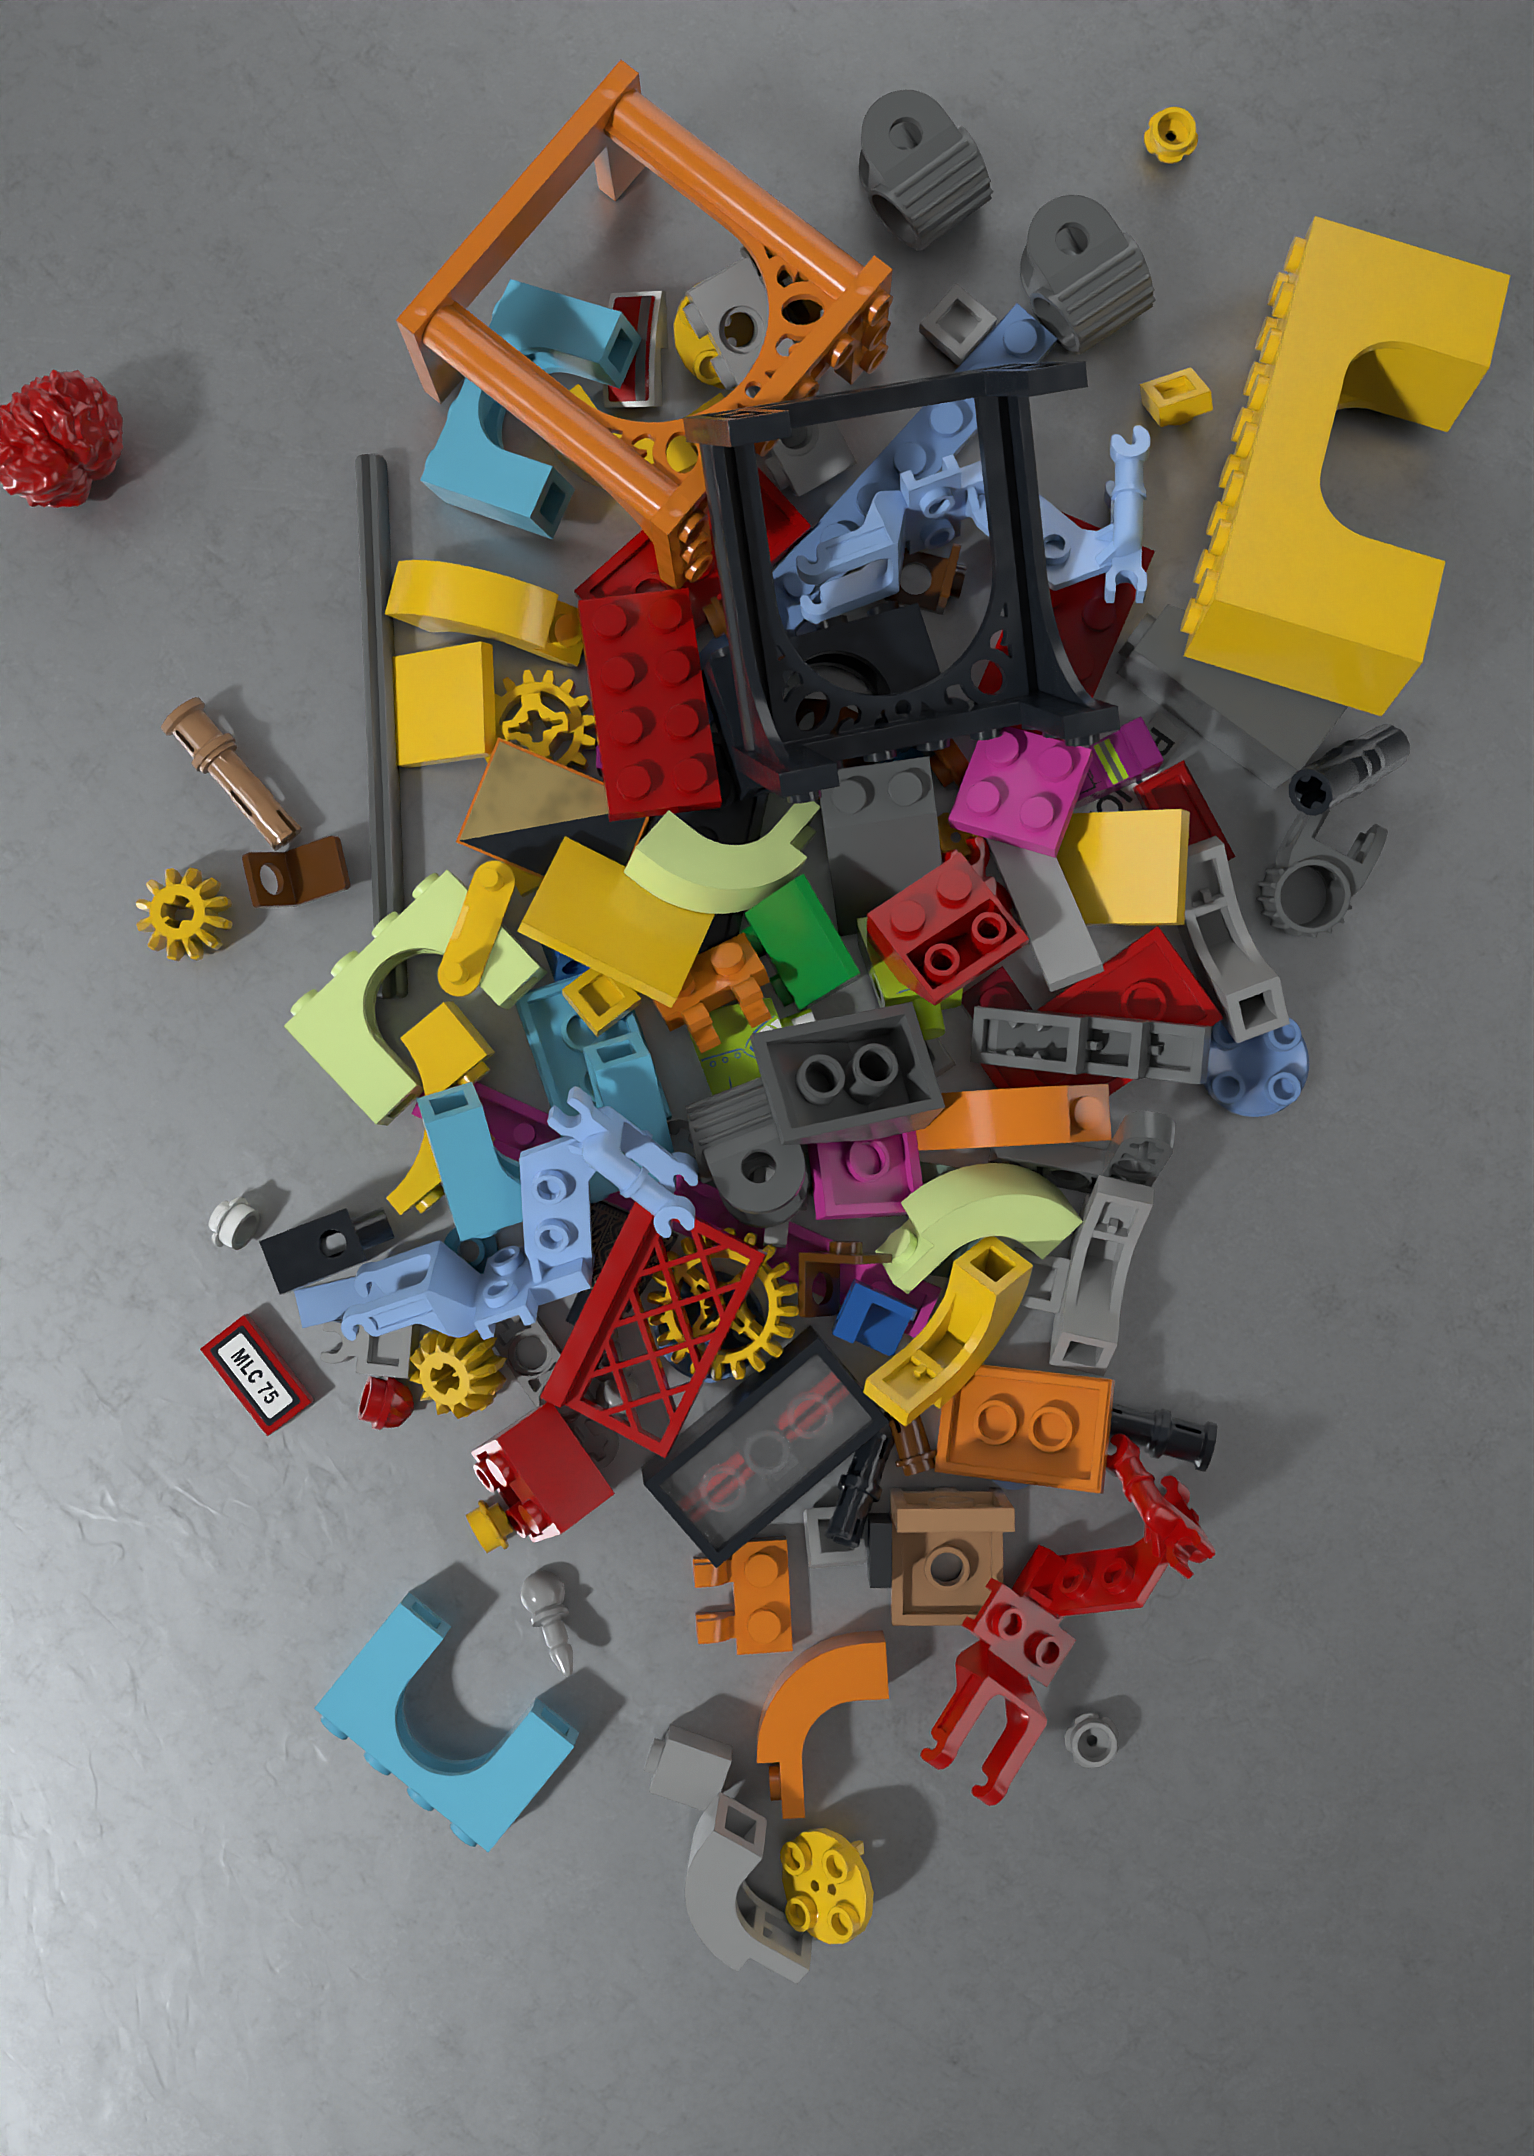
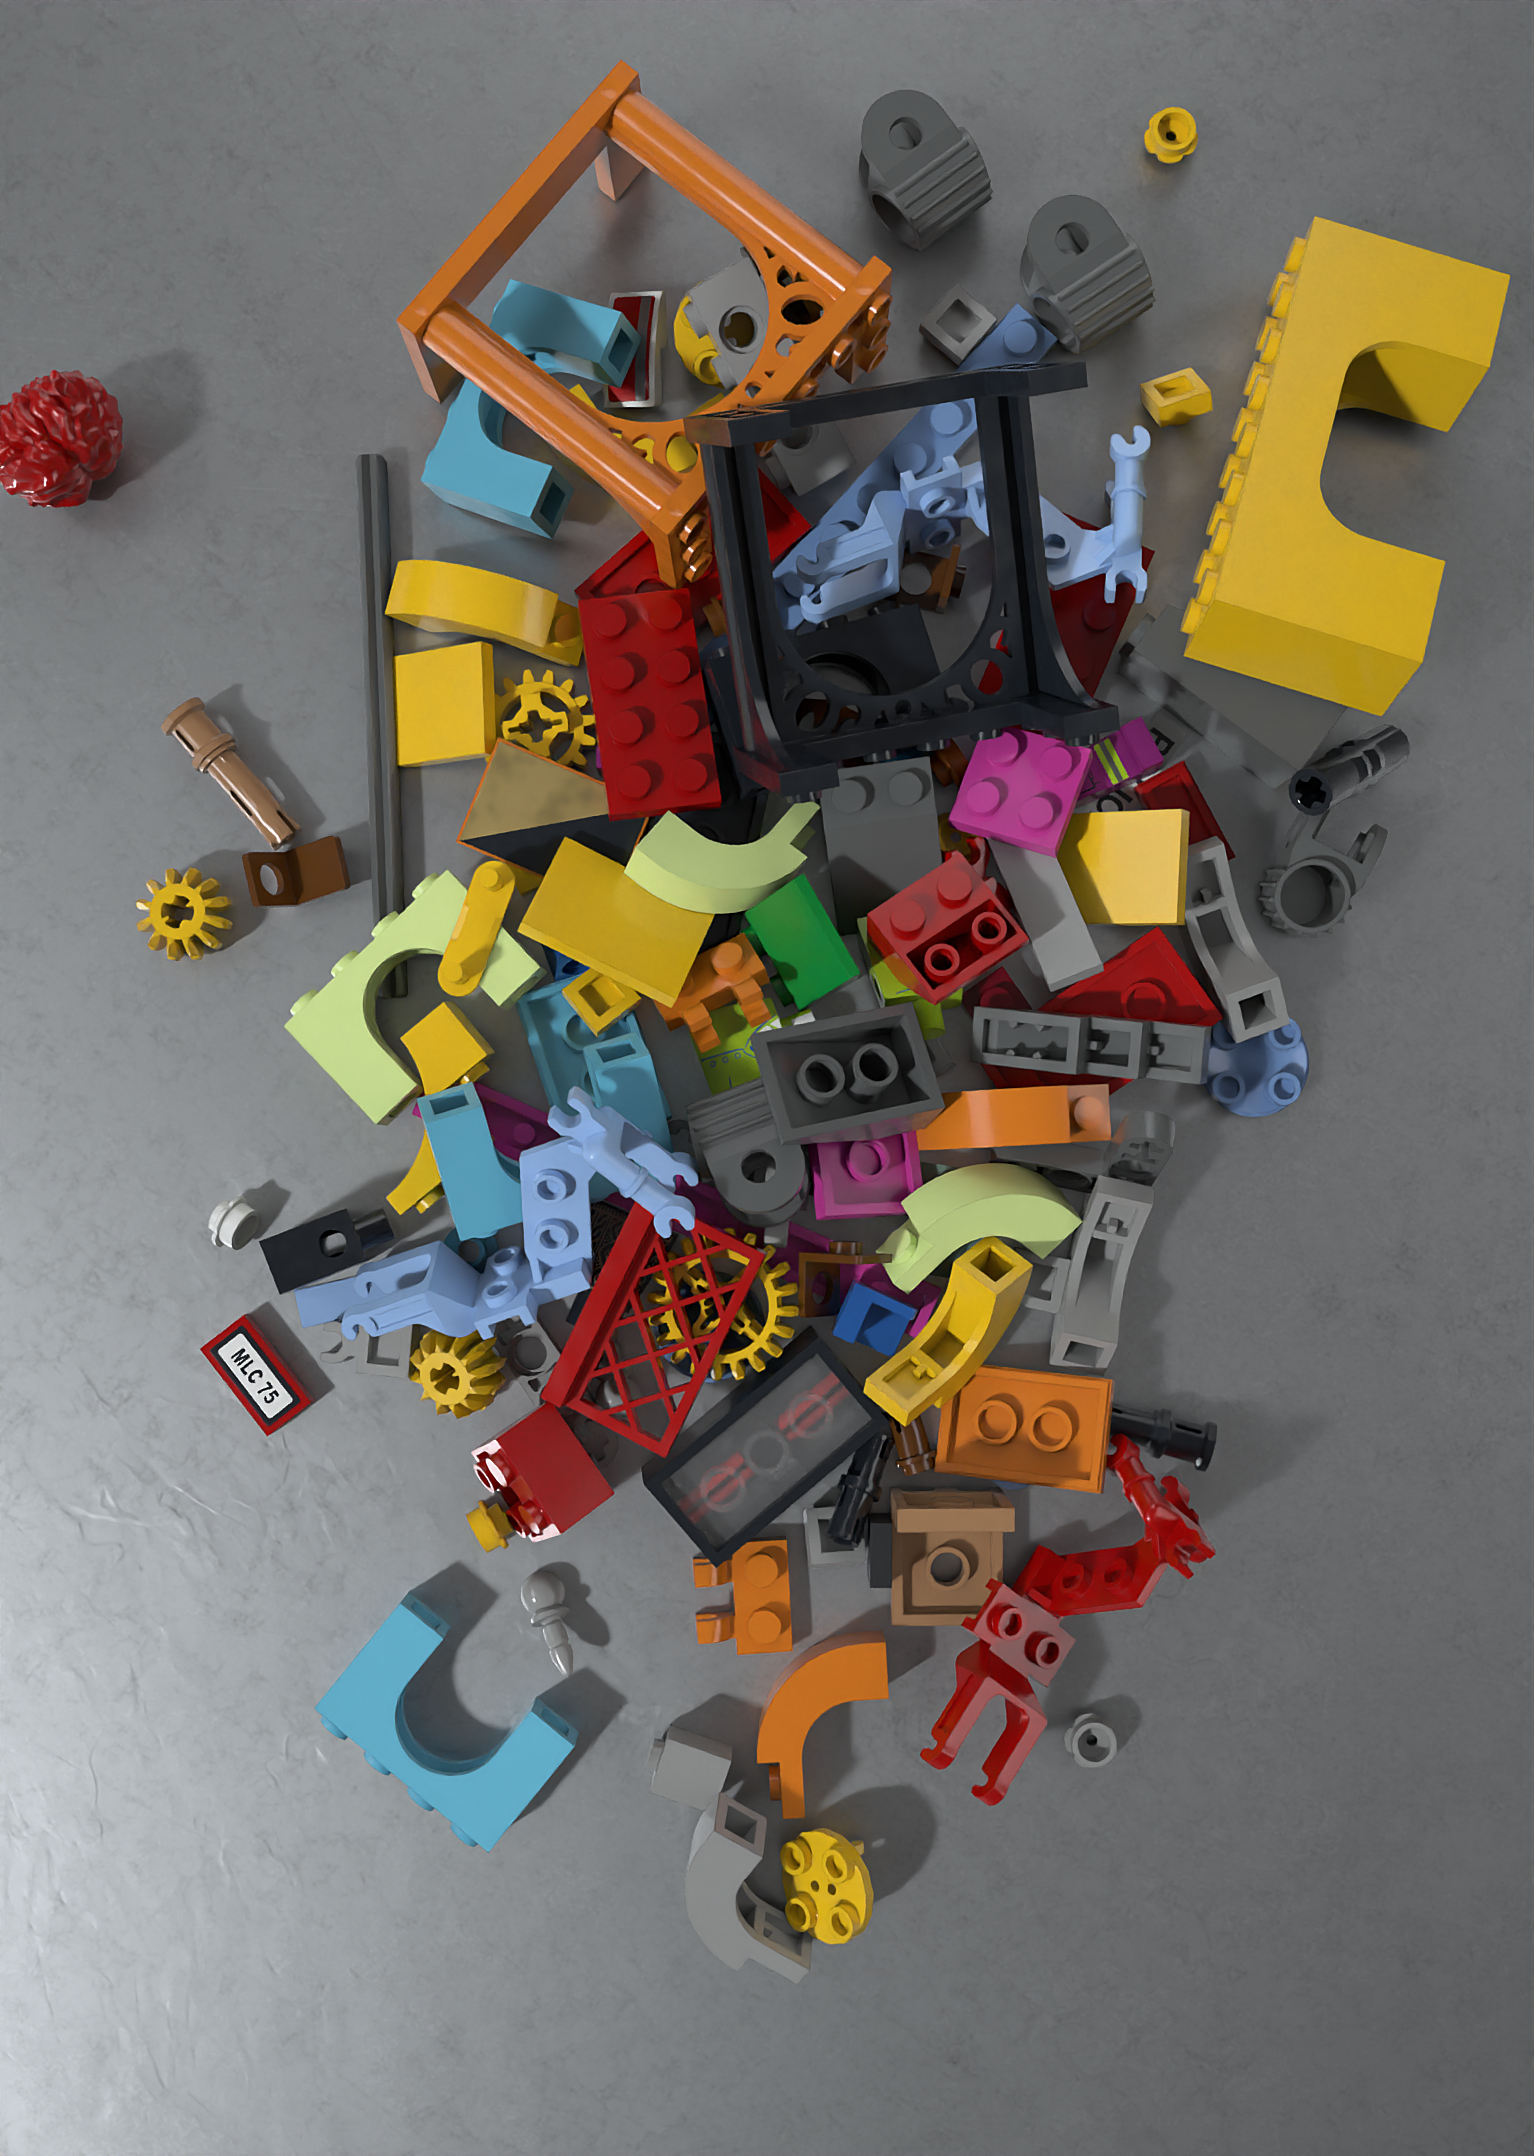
(385, 1402): red plate -> none

